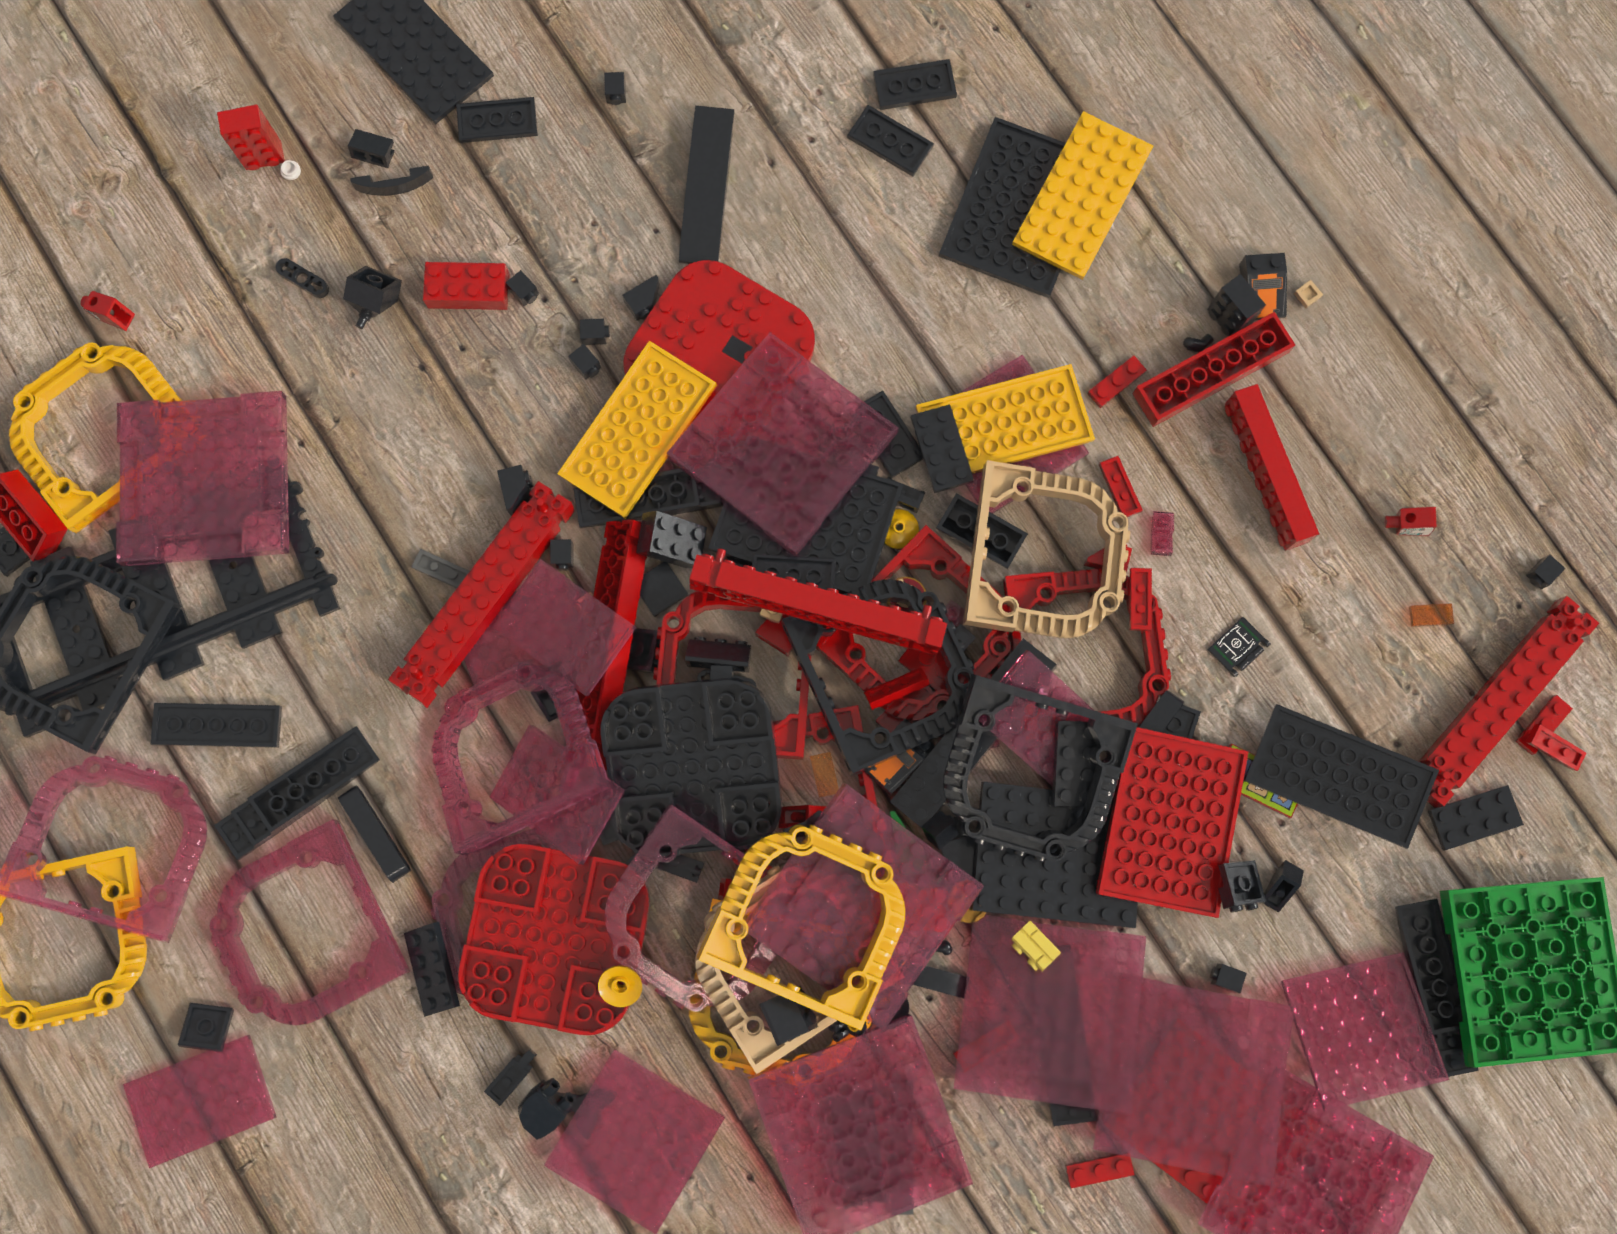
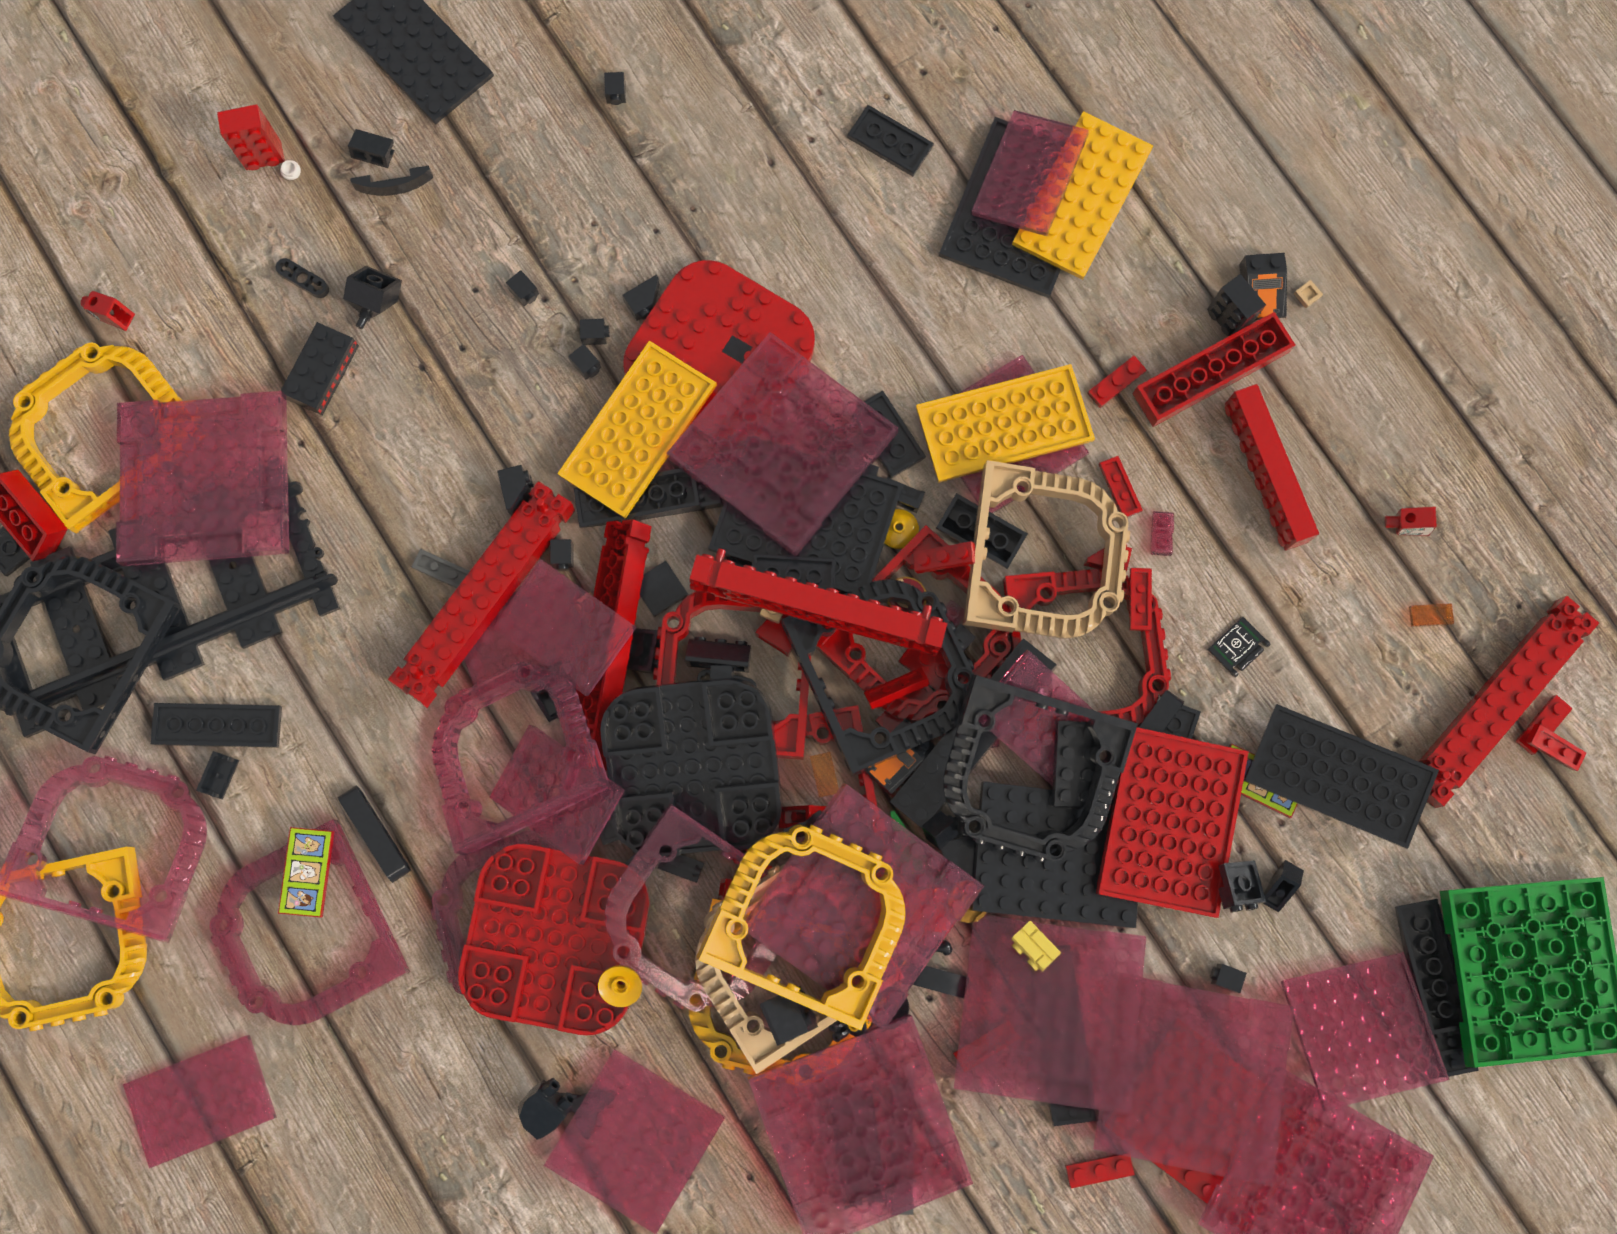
(206, 1027): black tile -> none
(217, 775): none -> black hinge
(296, 793): black slope -> none
(306, 872): none -> tile
(319, 368): none -> black brick
(431, 969): black plate -> none
(465, 285): red brick -> none
(497, 120): black tile -> none
(510, 1077): black hinge -> none
(670, 539): black brick -> none
(706, 184): black slope -> none
(914, 84): black plate -> none
(942, 448): black plate -> none
(944, 557): none -> red plate
(1030, 172): none -> clear pink plate
(1197, 345): black arm -> none
(1475, 817): black plate -> none
(1545, 572): black brick -> none

